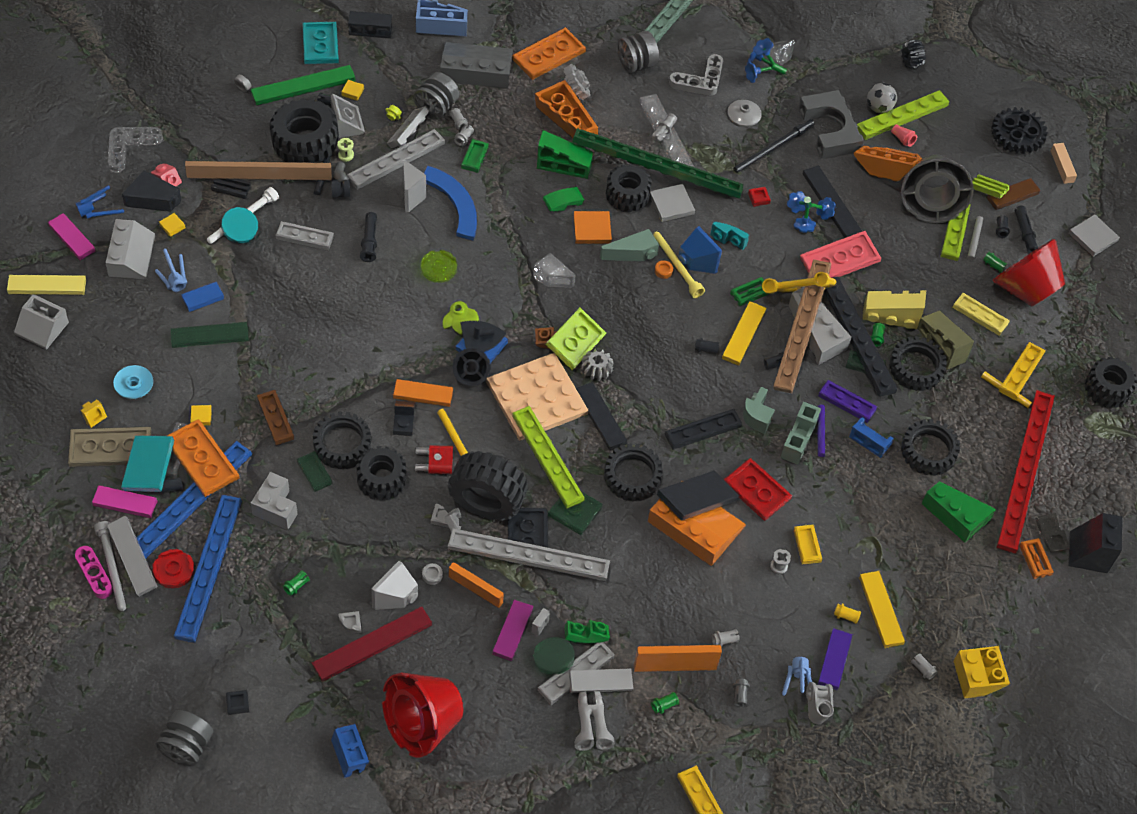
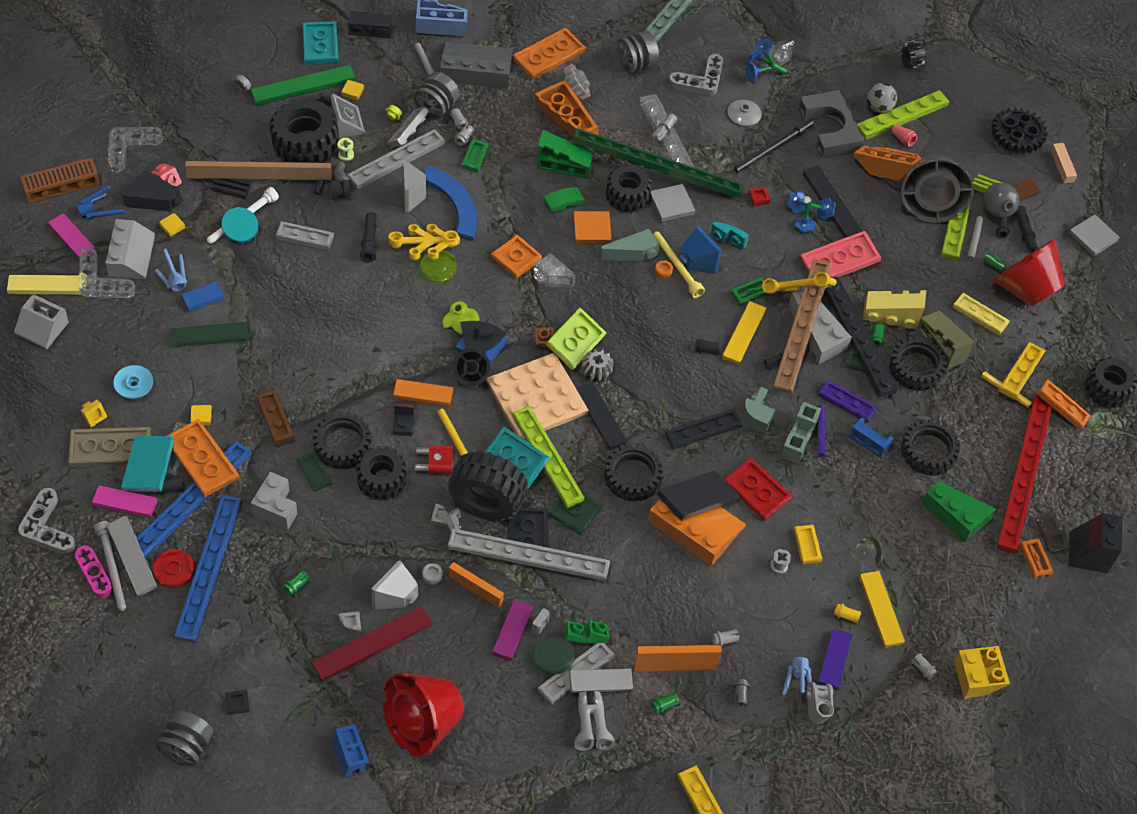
(39, 528): none -> light grey beam
(60, 180): none -> dark orange brick
(93, 281): none -> clear beam
(424, 59): none -> light grey bar
(426, 239): none -> yellow plant
(516, 256): none -> orange tile
(520, 453): none -> teal tile
(1001, 200): none -> dark grey cylinder
(1063, 404): none -> orange tile

